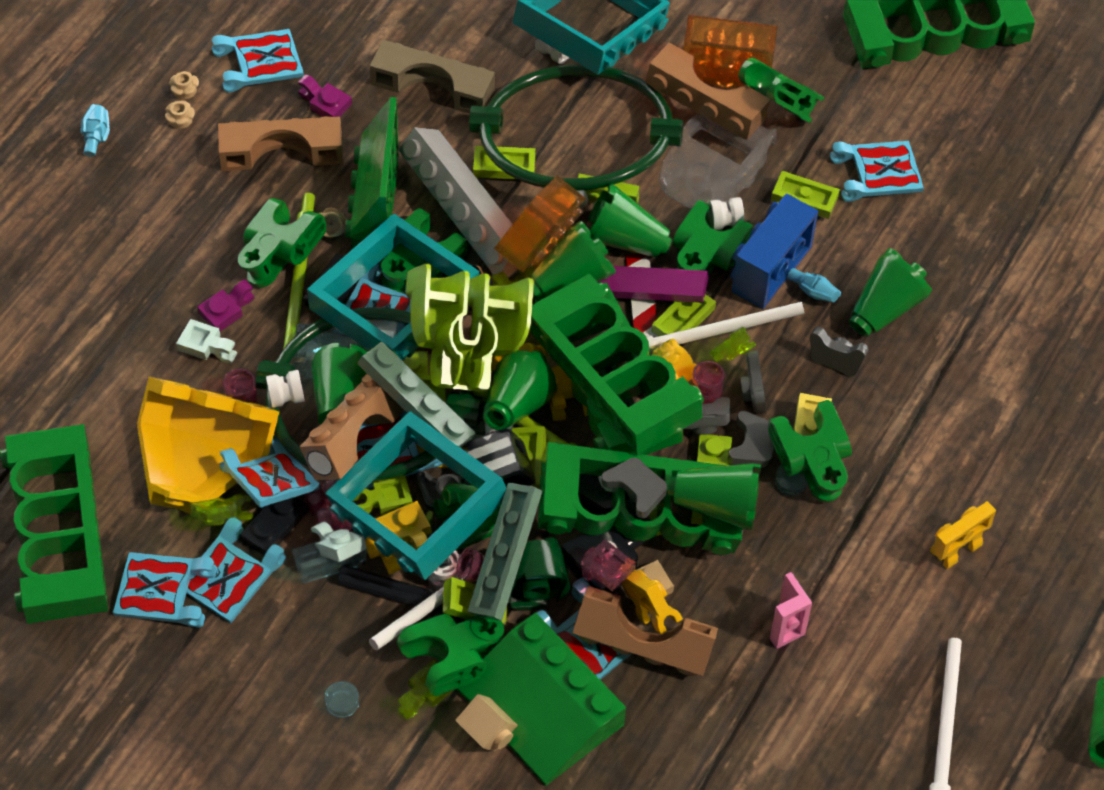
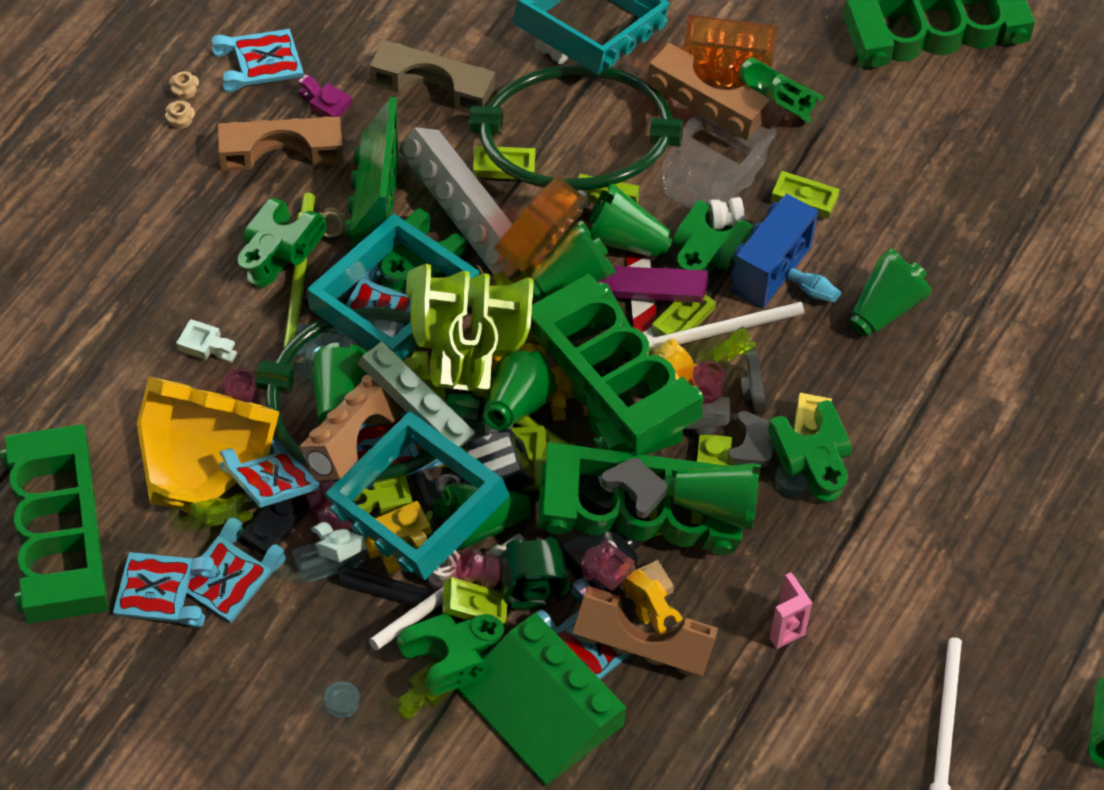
(94, 128): medium azure piece -> none
(225, 309): magenta plate -> none
(285, 388): white wheel -> none
(487, 723): tan brick -> none
(505, 551): sand green plate -> none
(836, 352): dark grey piece -> none
(880, 167): medium azure flag -> none
(967, 529): yellow plate -> none

